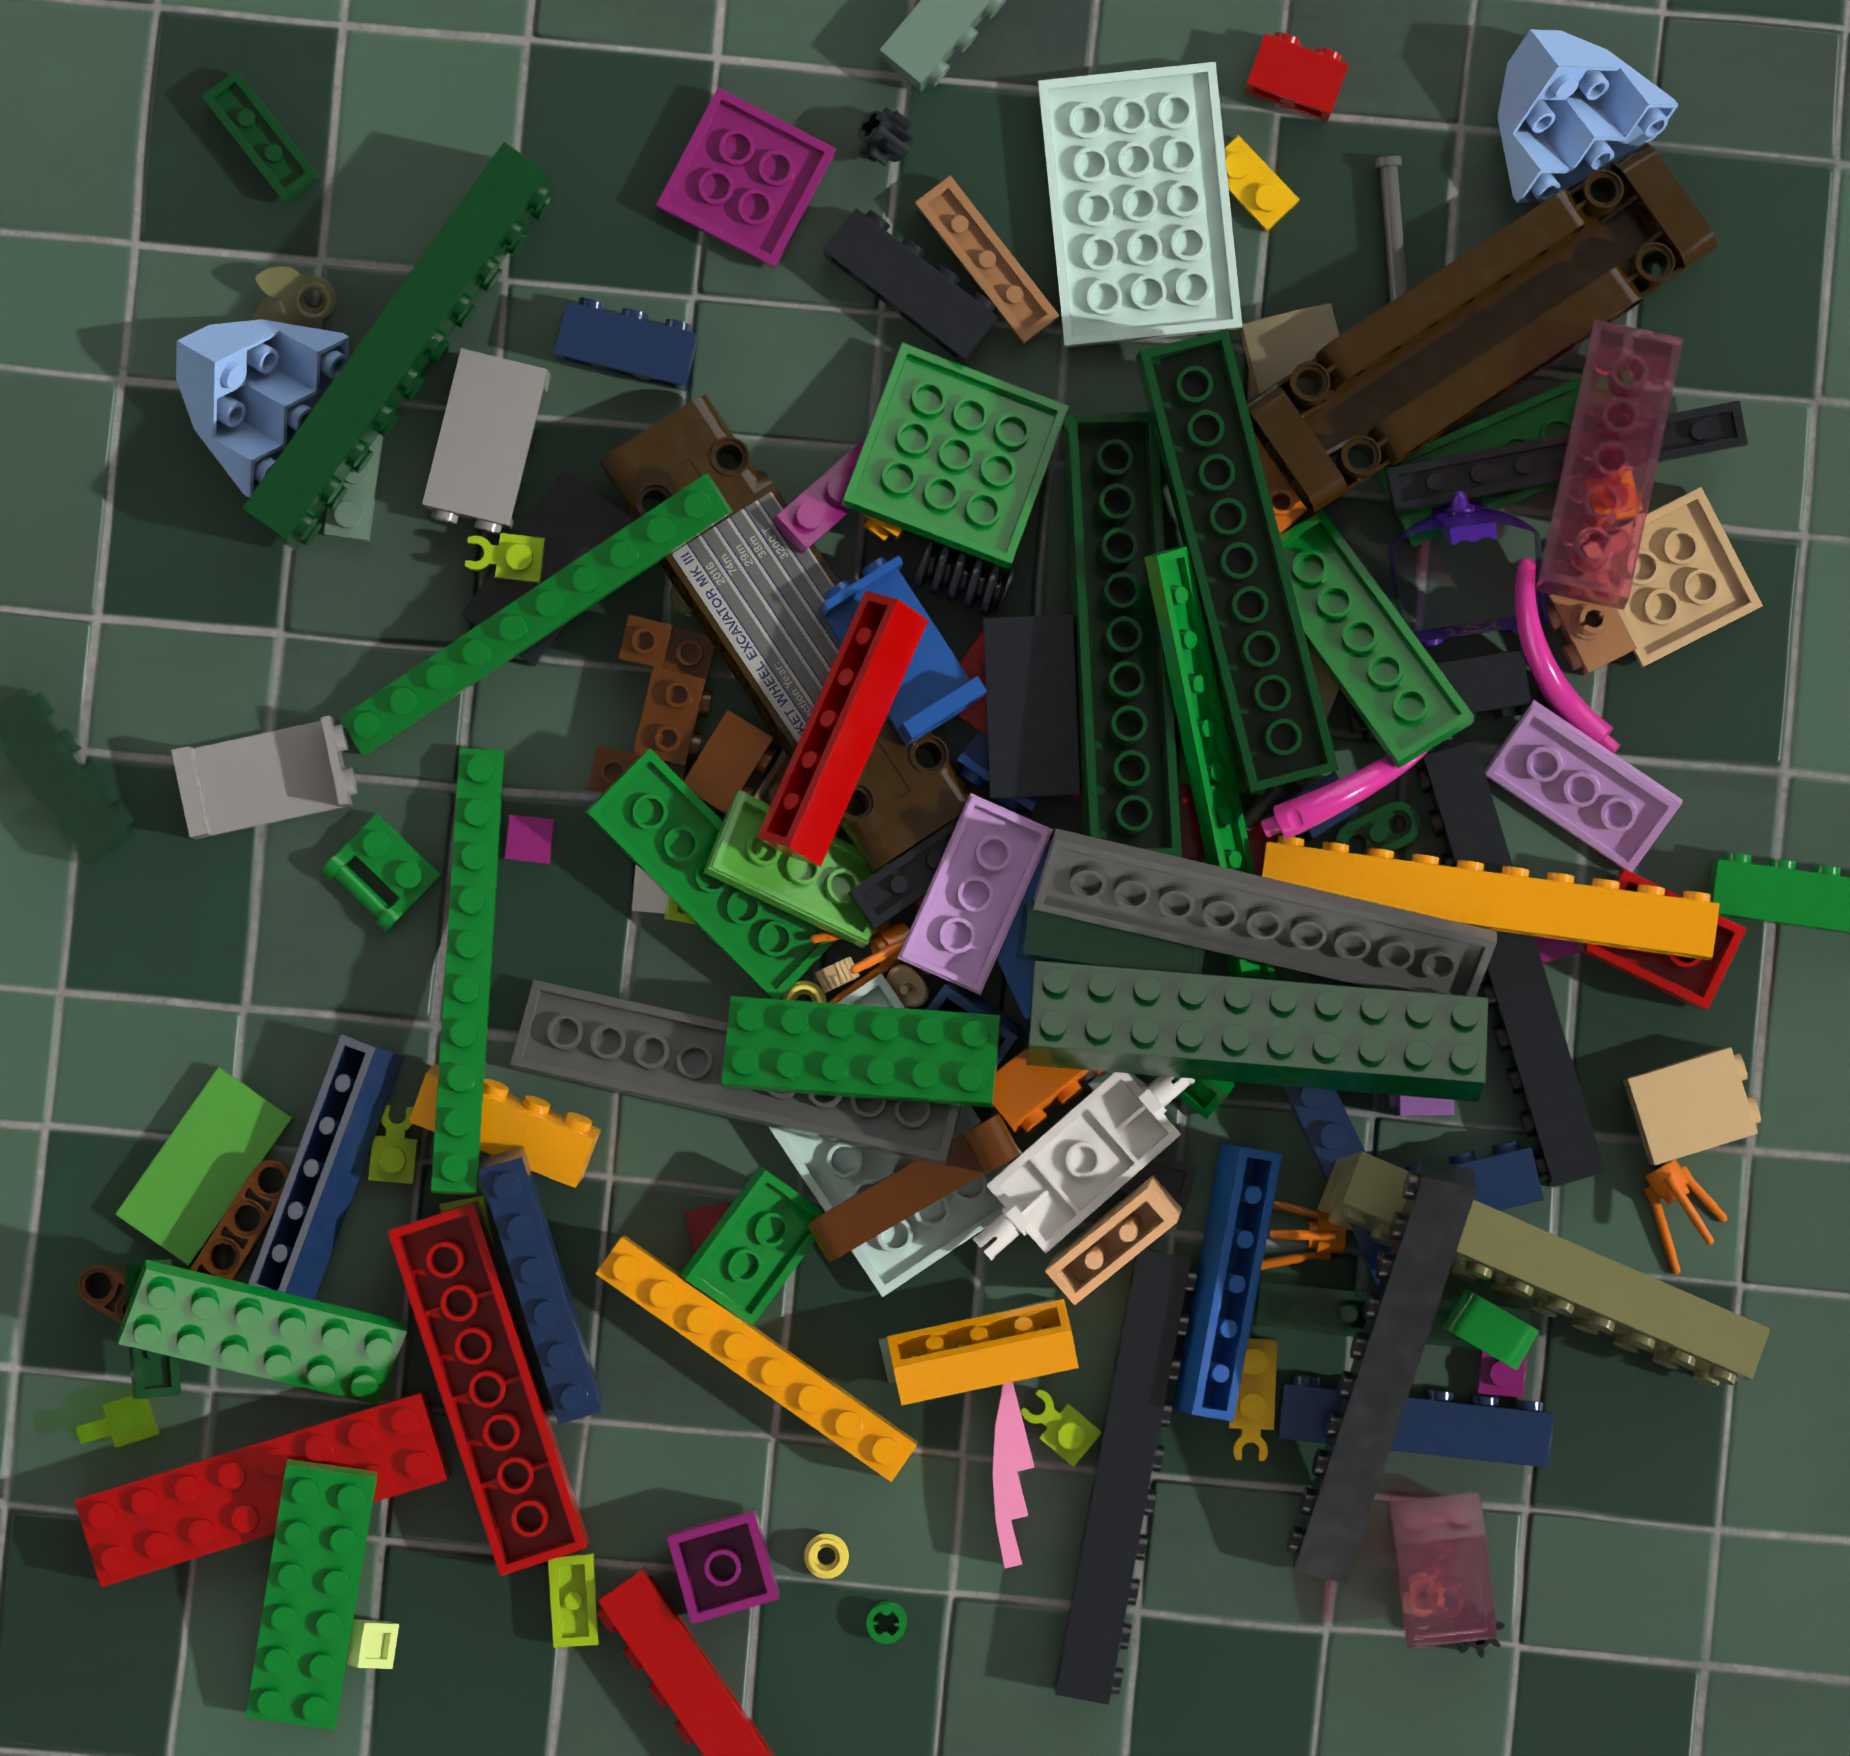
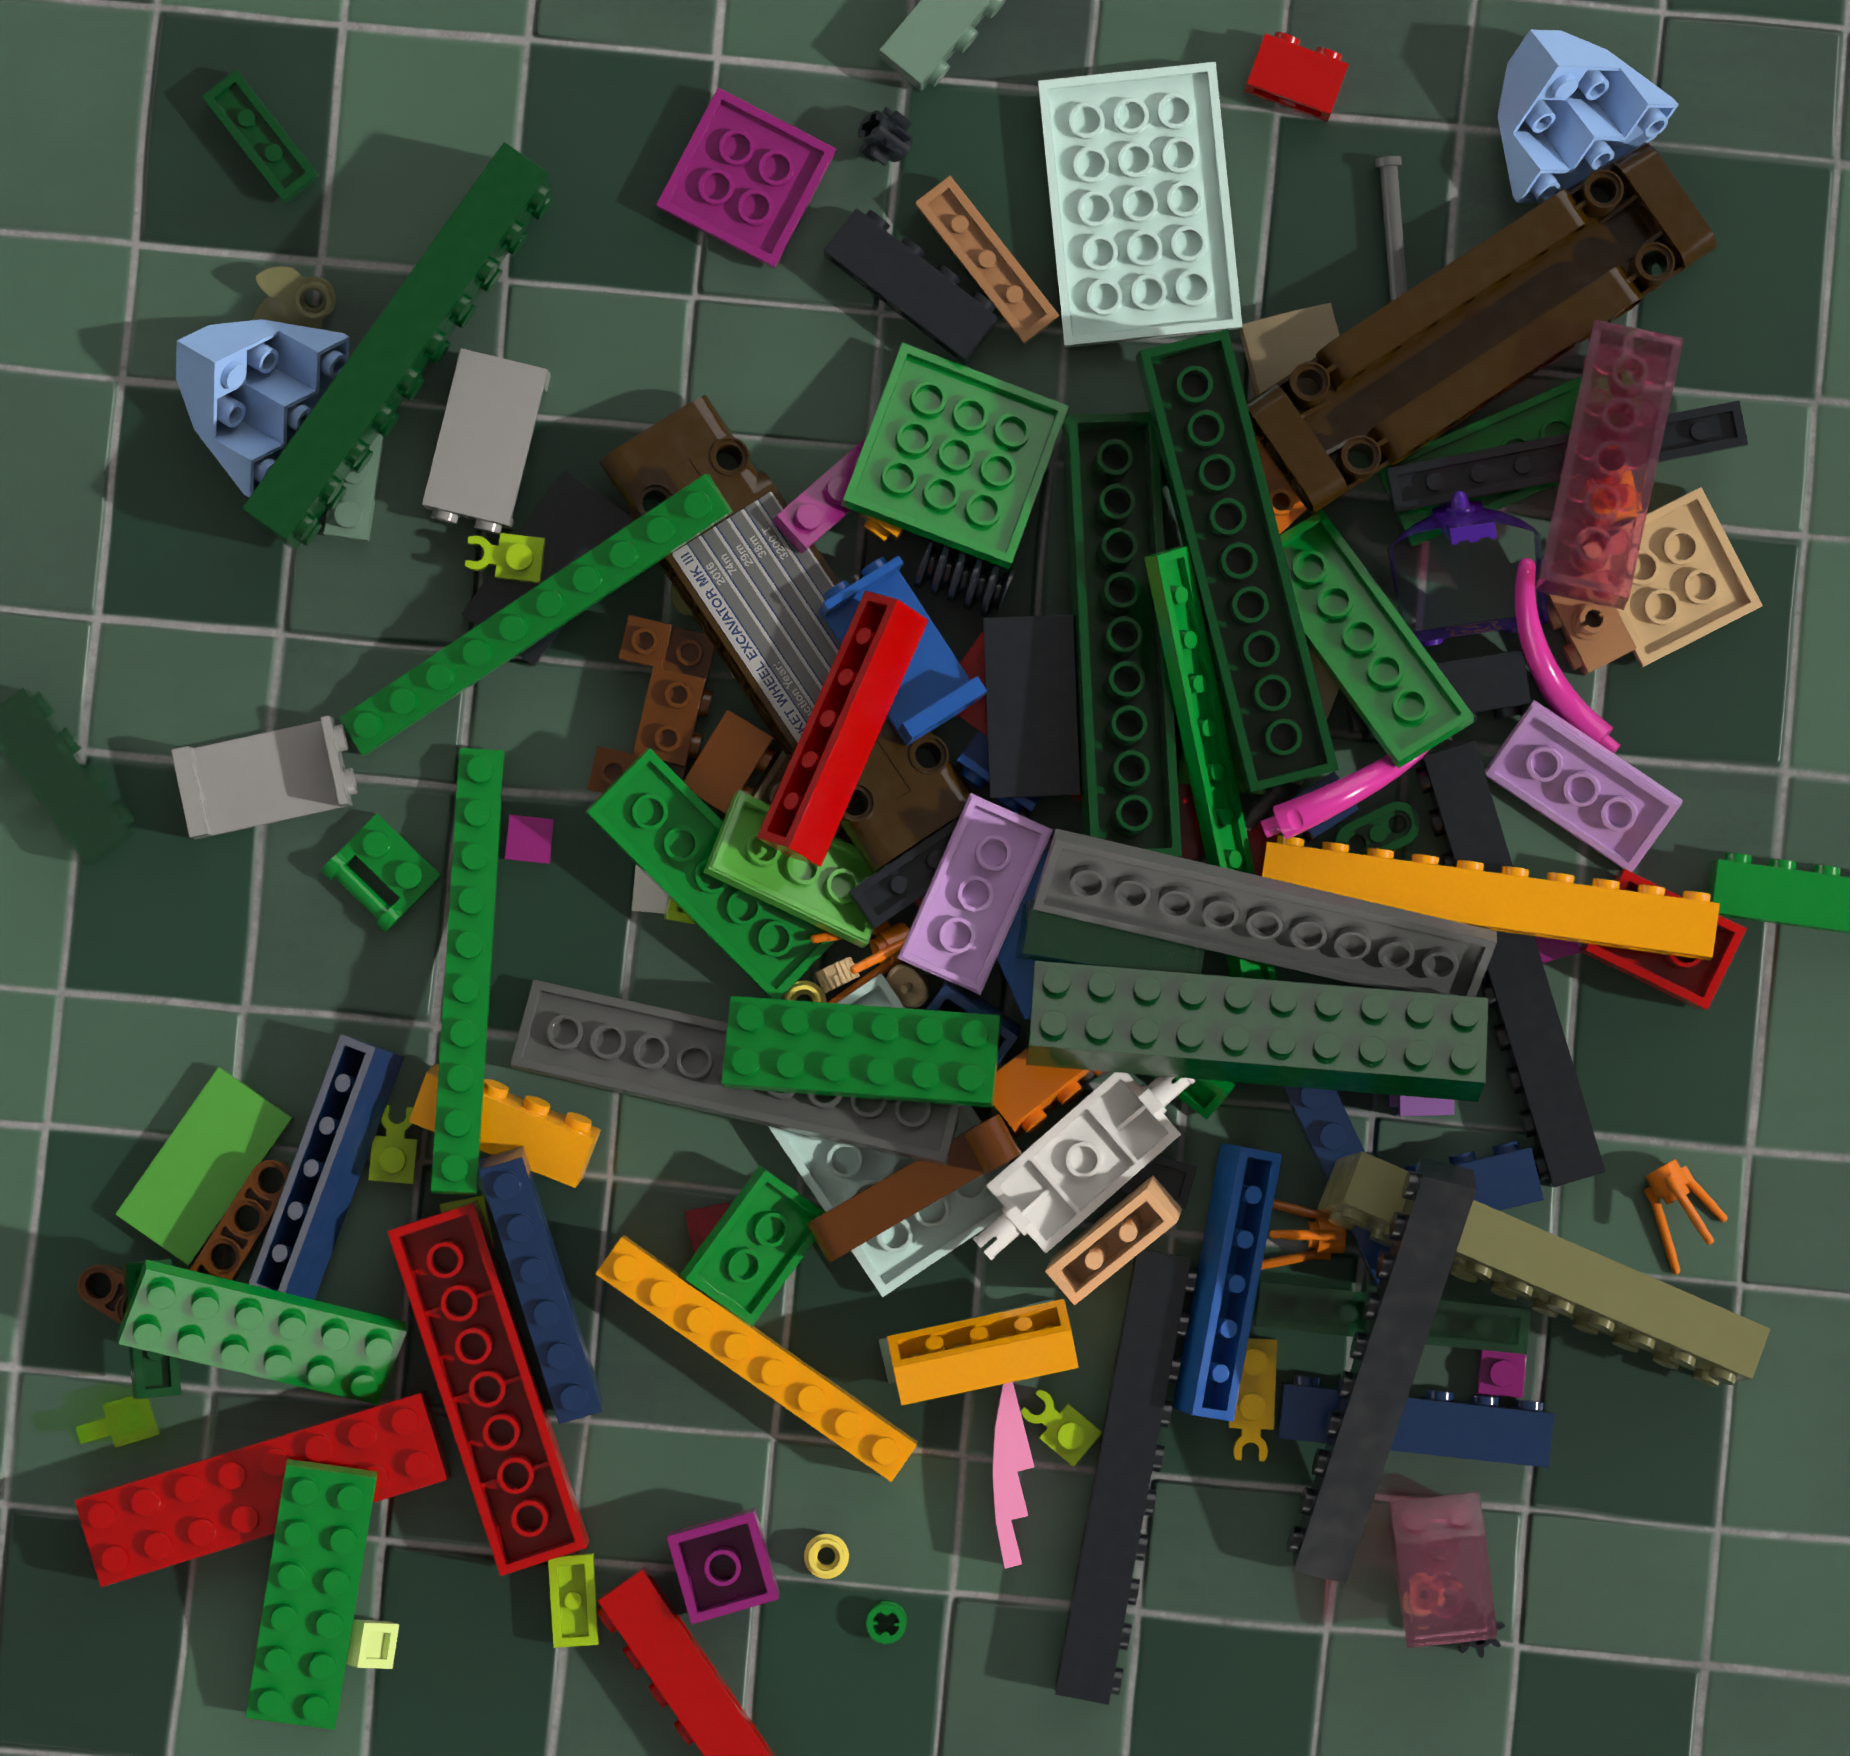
(627, 343): dark blue brick -> none
(1256, 185): yellow plate -> none
(1490, 1329): green beam -> none
(1692, 1105): tan brick -> none

